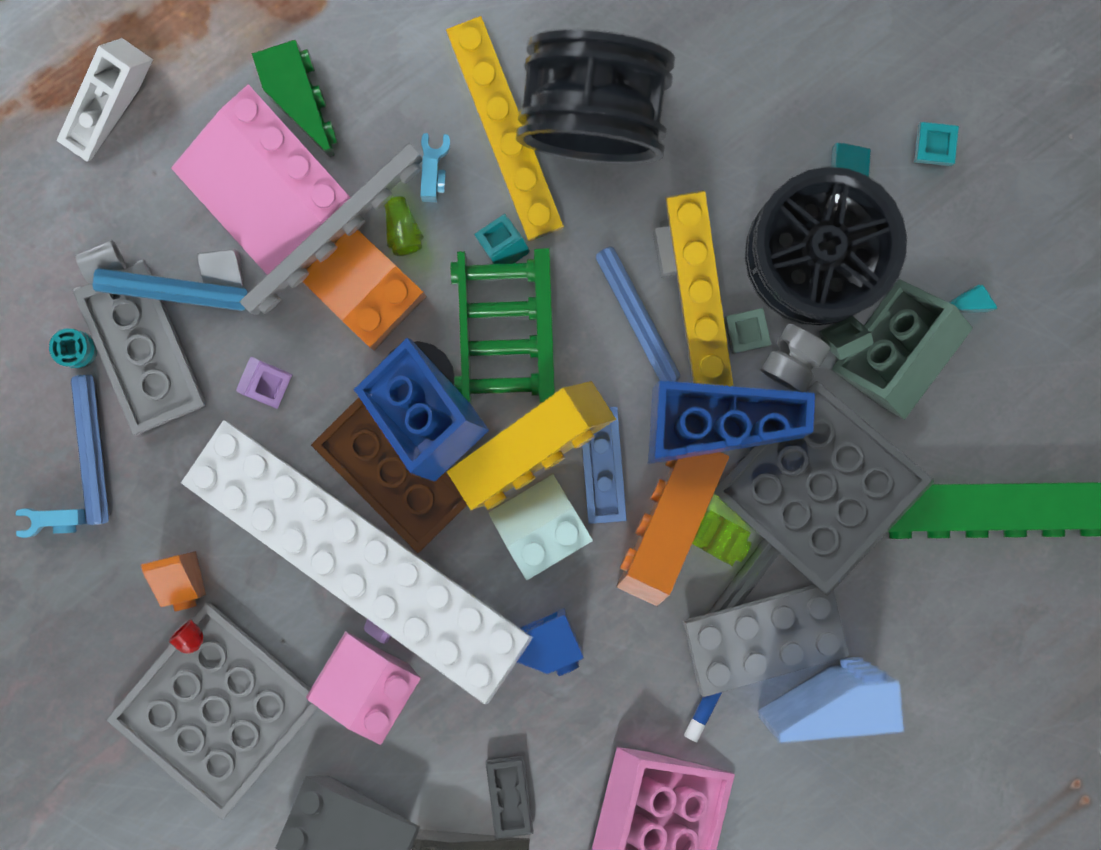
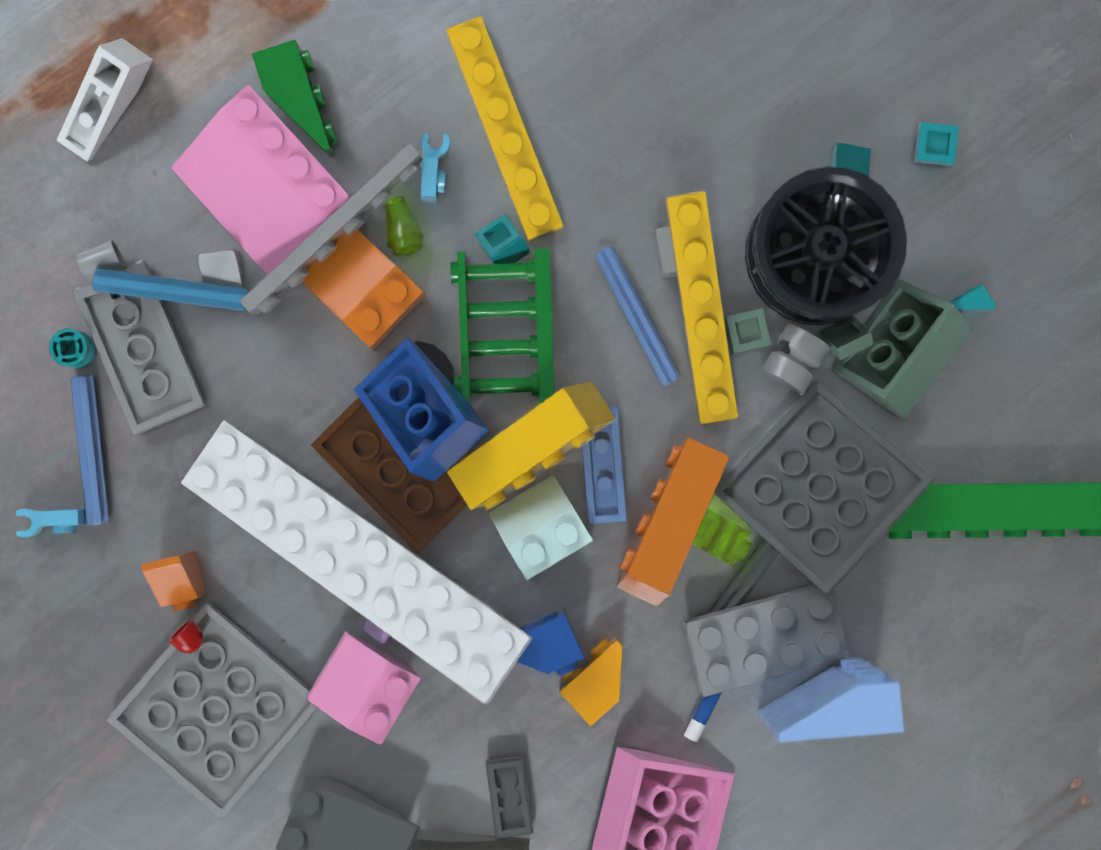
(263, 382): lavender slope -> none
(595, 96): black wheel -> none
(596, 684): none -> light orange slope
(719, 418): blue wedge -> none

